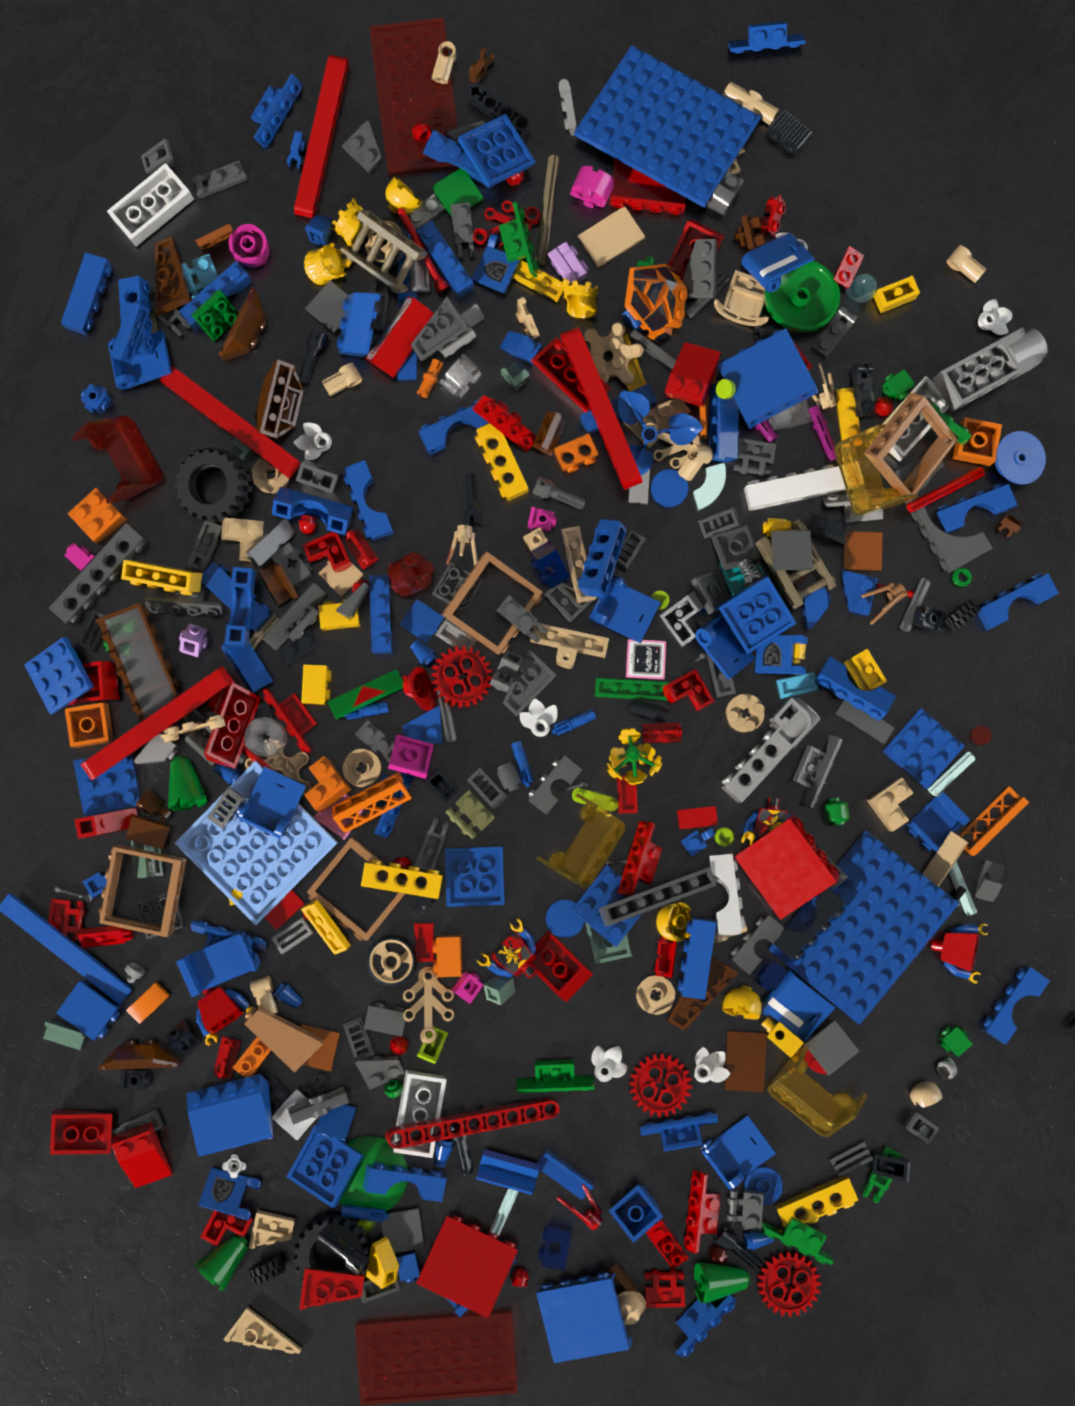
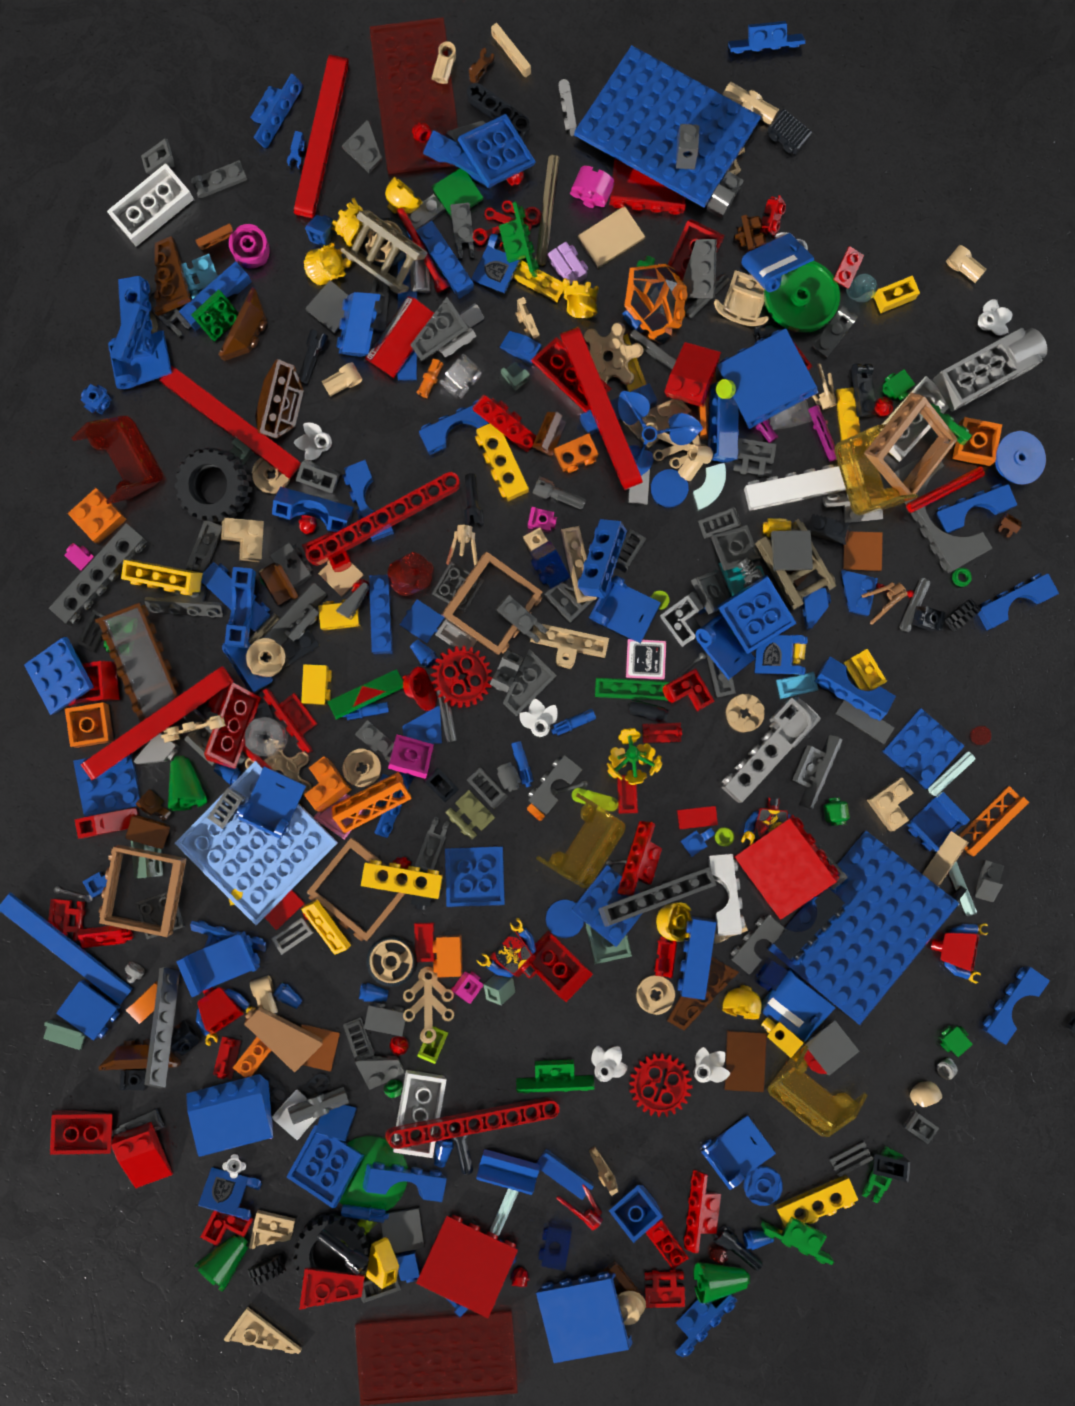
(86, 293): blue brick -> none
(162, 1028): none -> dark grey plate
(193, 640): lavender brick -> none
(262, 668): none -> tan plate
(270, 542): tile -> none
(360, 548): red hinge -> none
(372, 993): none -> blue cone
(376, 526): none -> red beam
(511, 50): none -> tan tile
(535, 812): none -> orange tile
(605, 1174): none -> tan wing
(680, 1133): blue bracket -> none
(687, 141): none -> dark grey torso
(752, 1209): dark grey plate -> none
(806, 1286): red gear -> none

